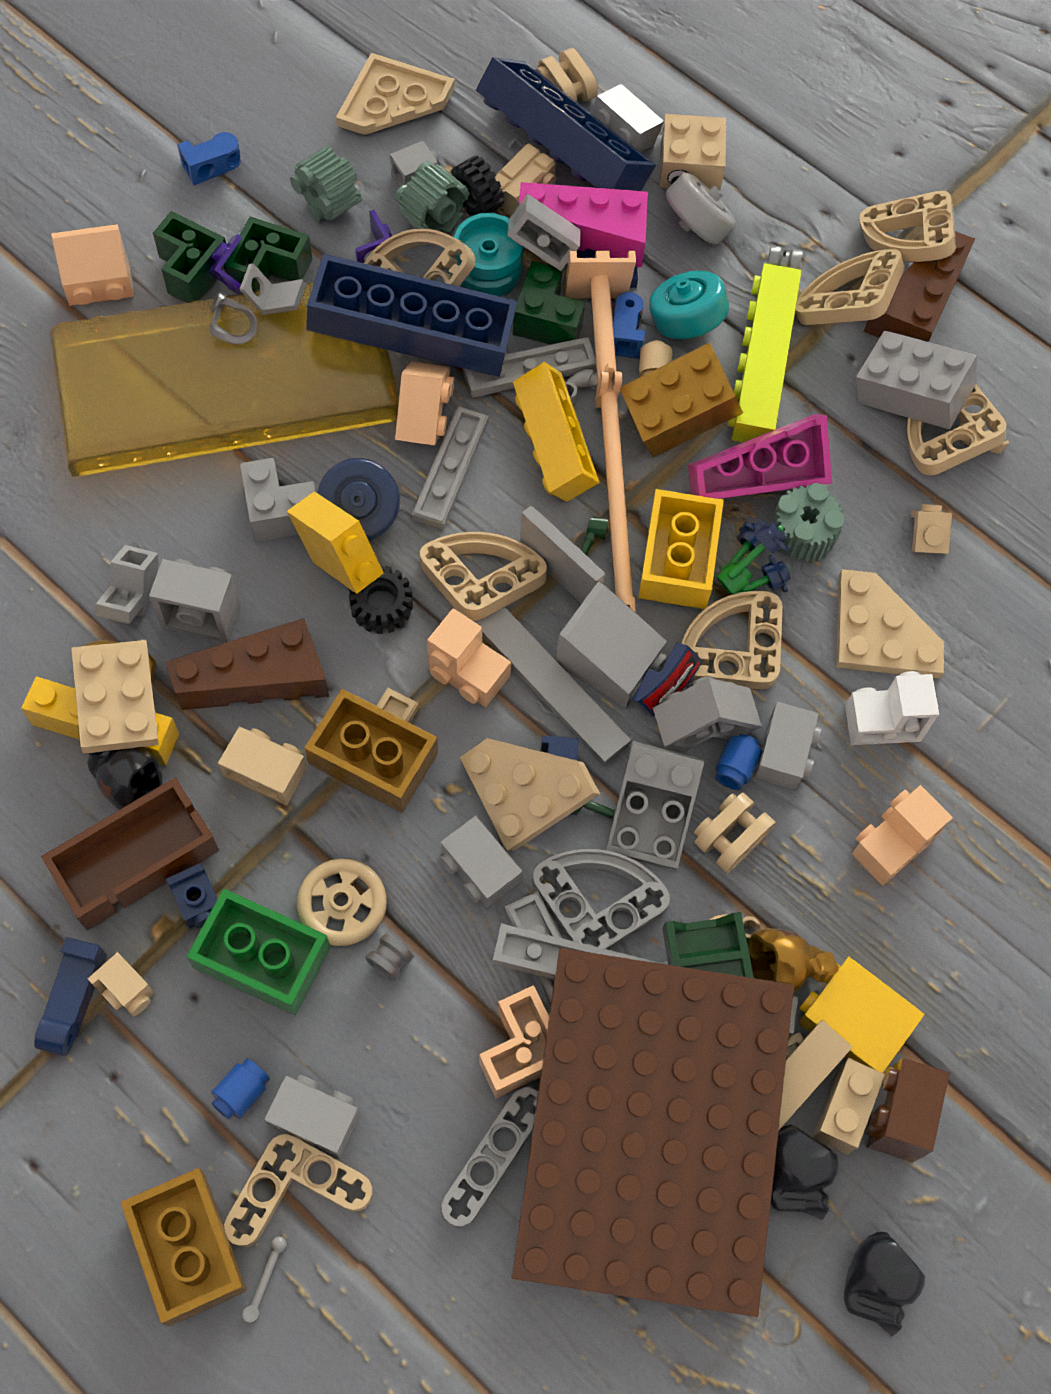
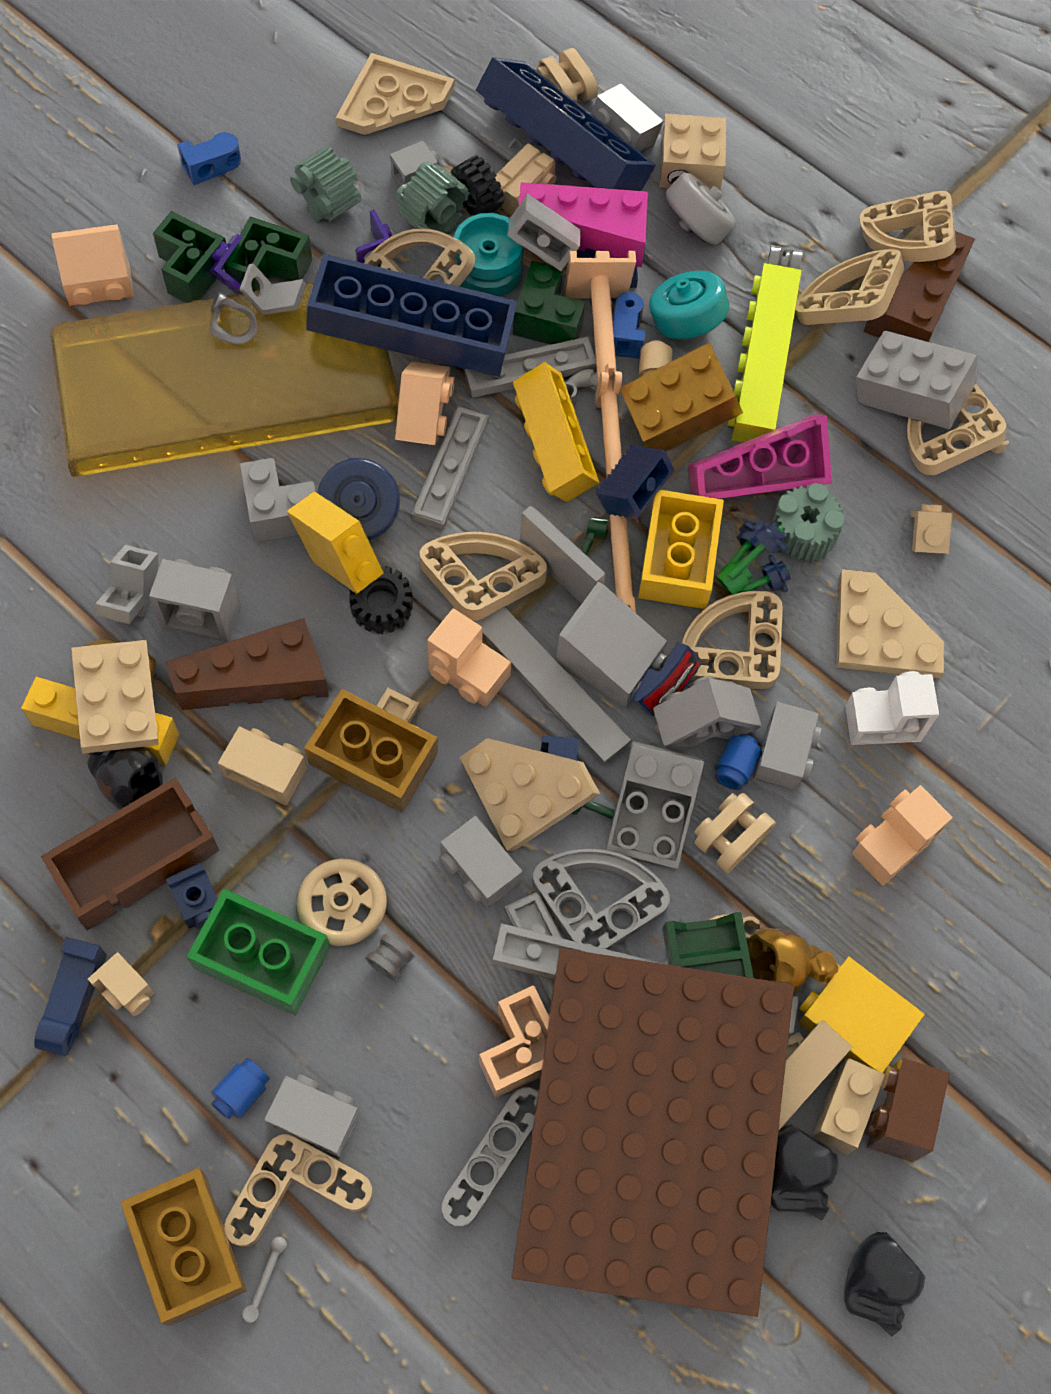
(634, 481): none -> dark blue brick

